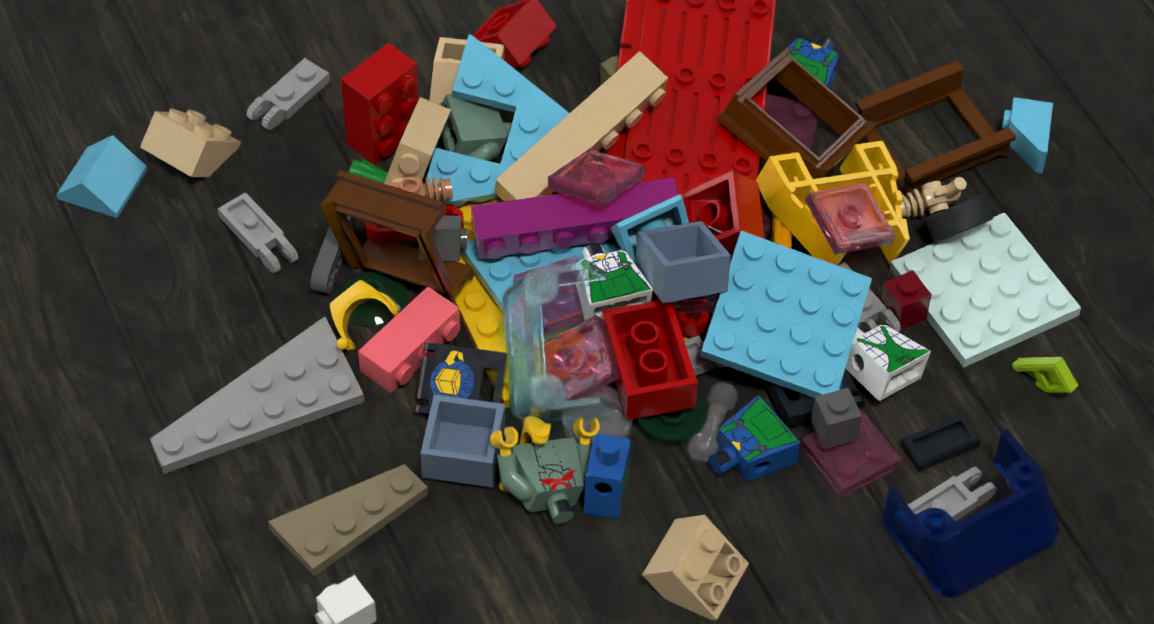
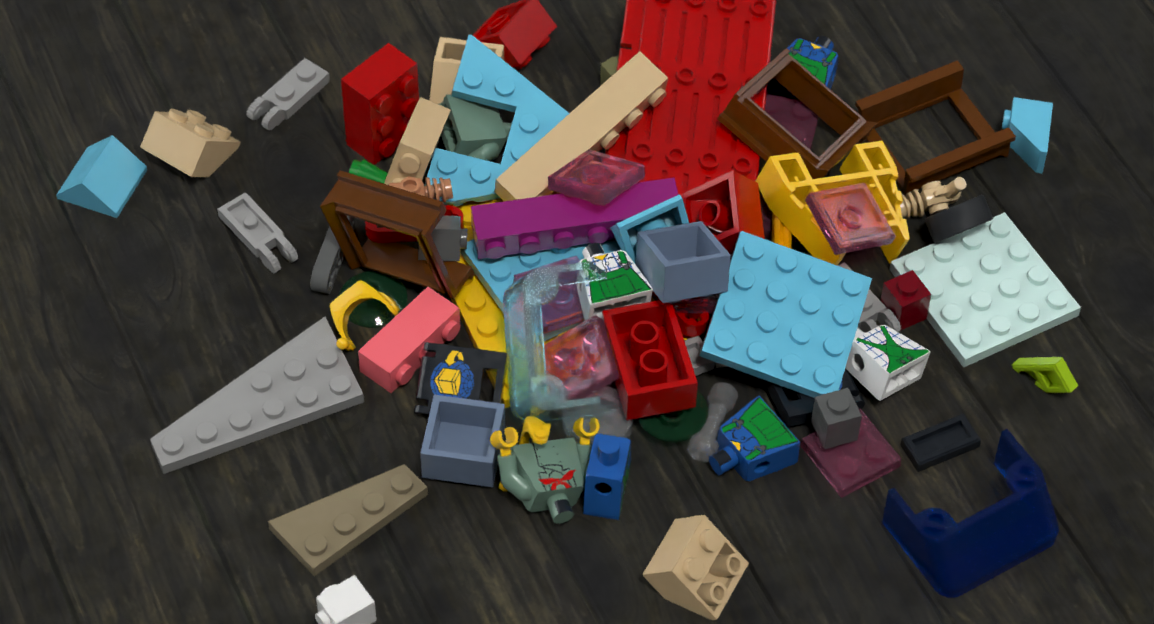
(954, 495): light grey hinge -> none

